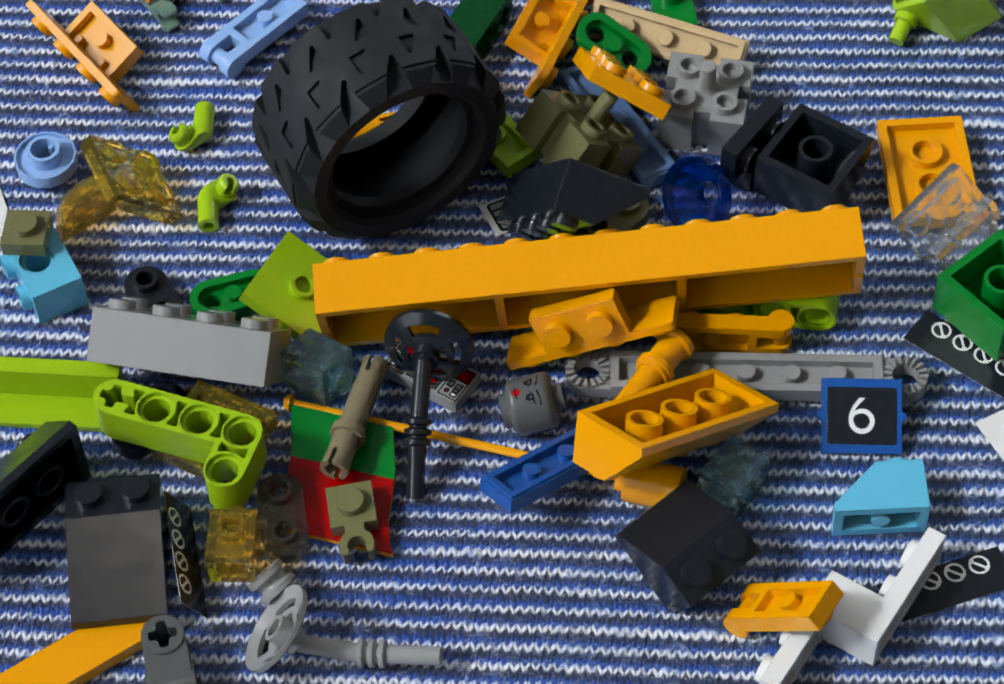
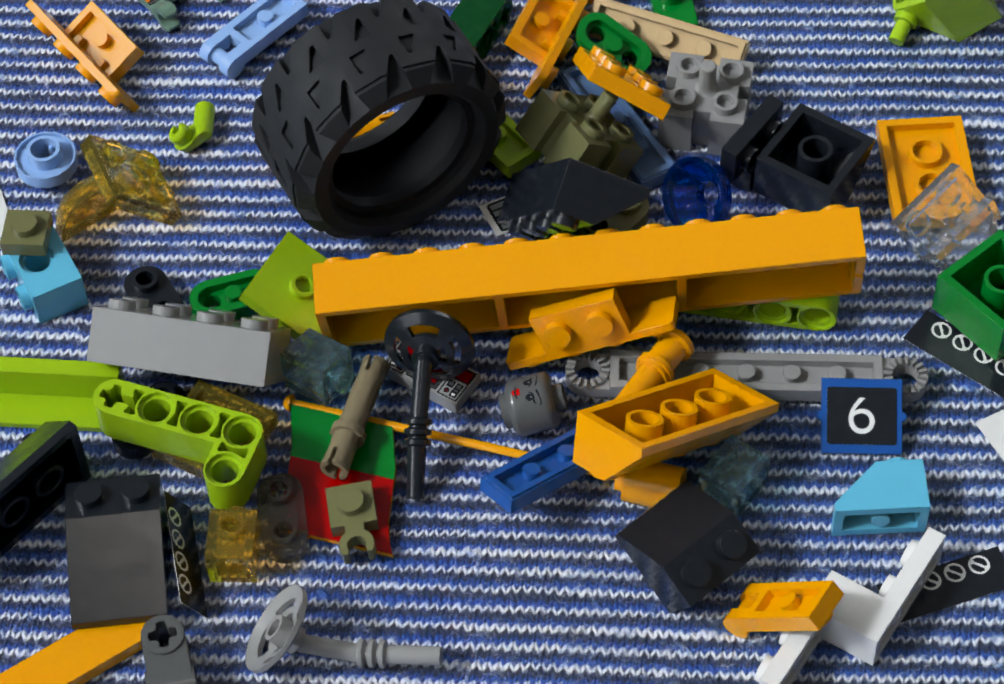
(213, 199): lime arm -> none
(271, 581): light grey bush -> none
(738, 332): light orange plate -> none

